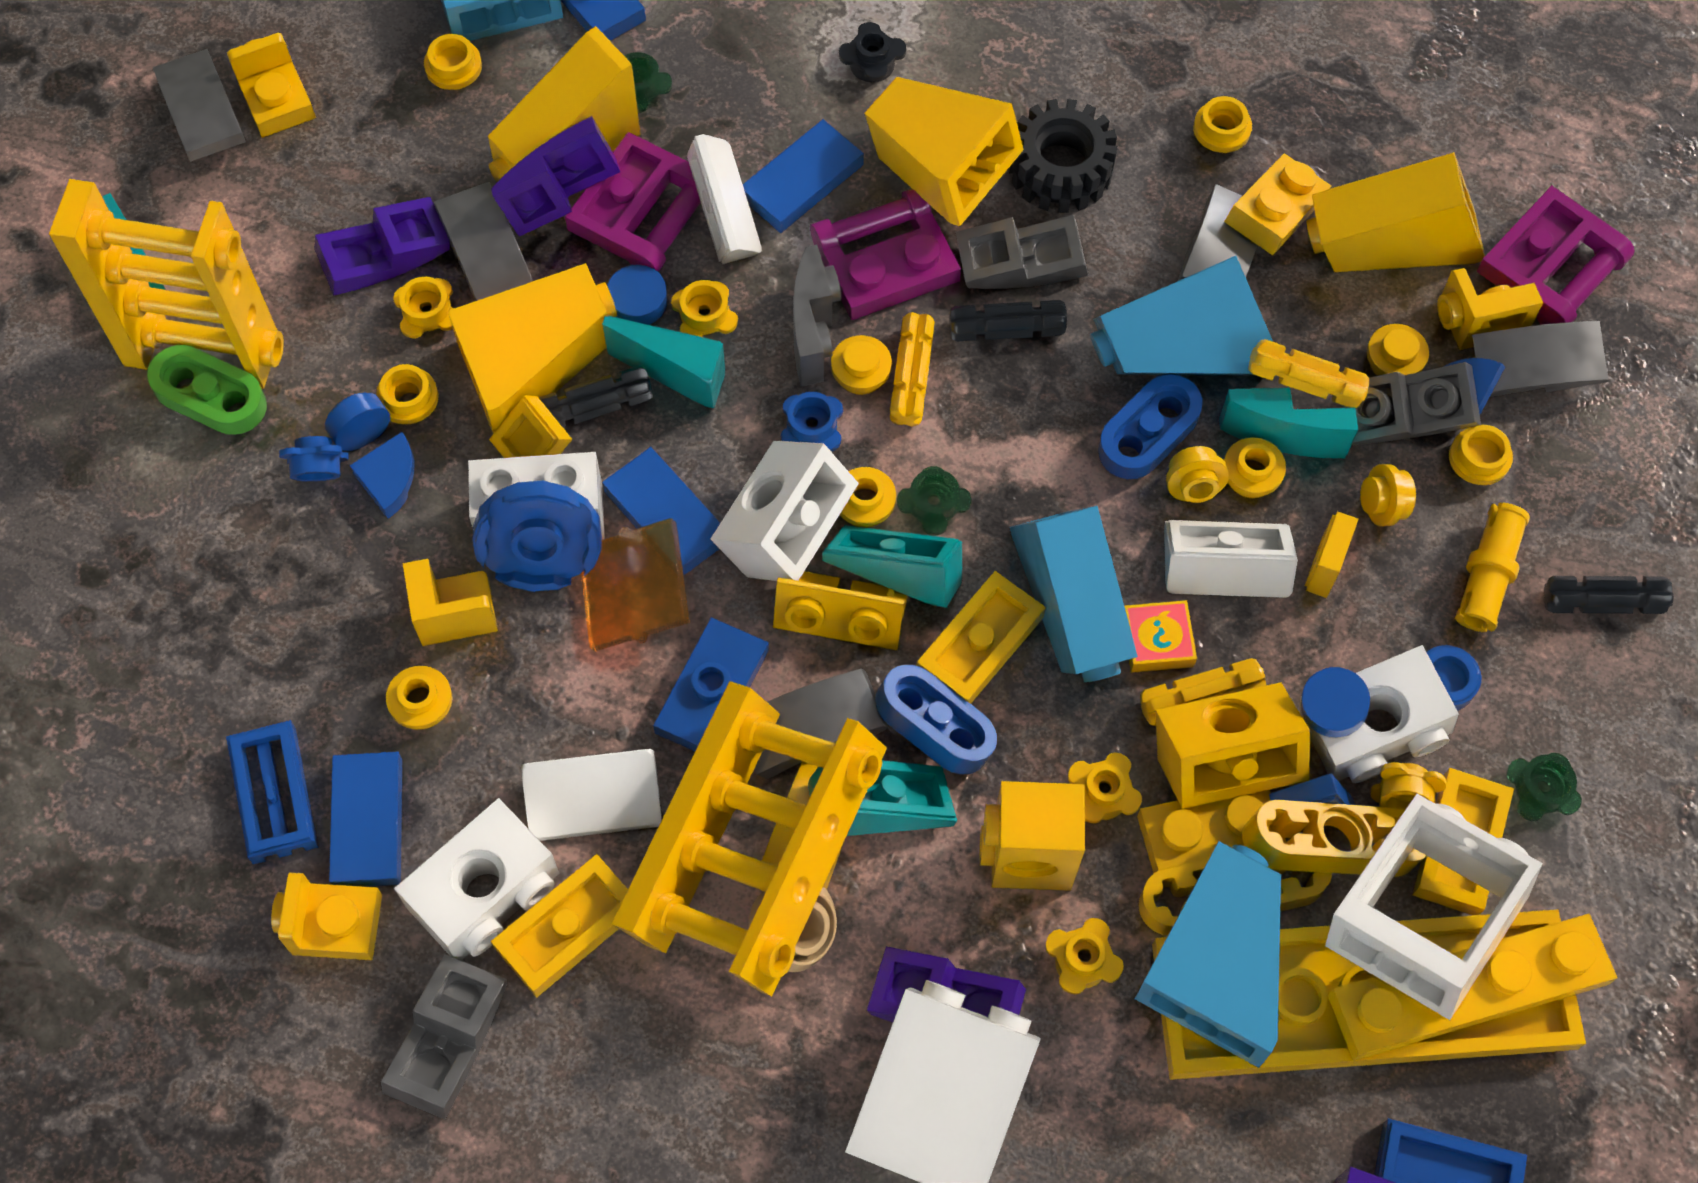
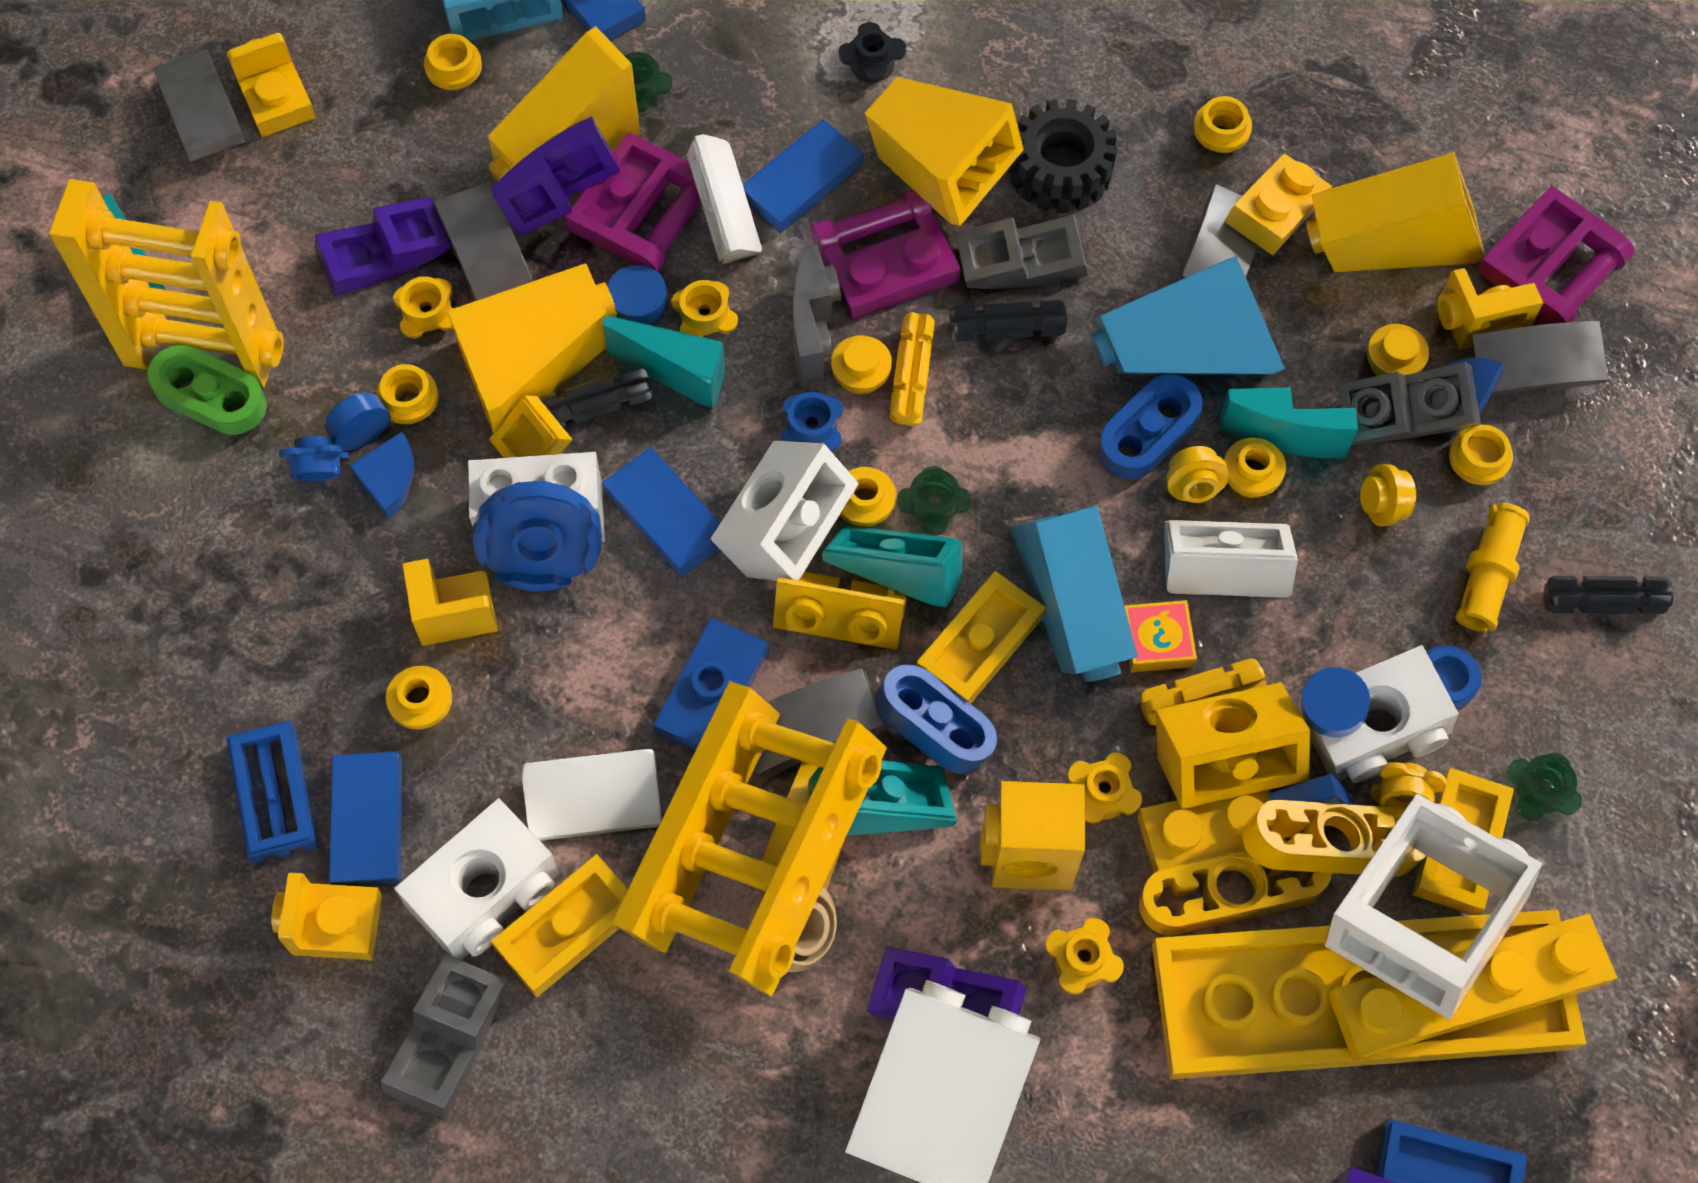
(635, 586): clear orange piece -> none
(1223, 957): dark azure slope -> none
(1308, 373): yellow axle -> none
(1330, 554): yellow tile -> none

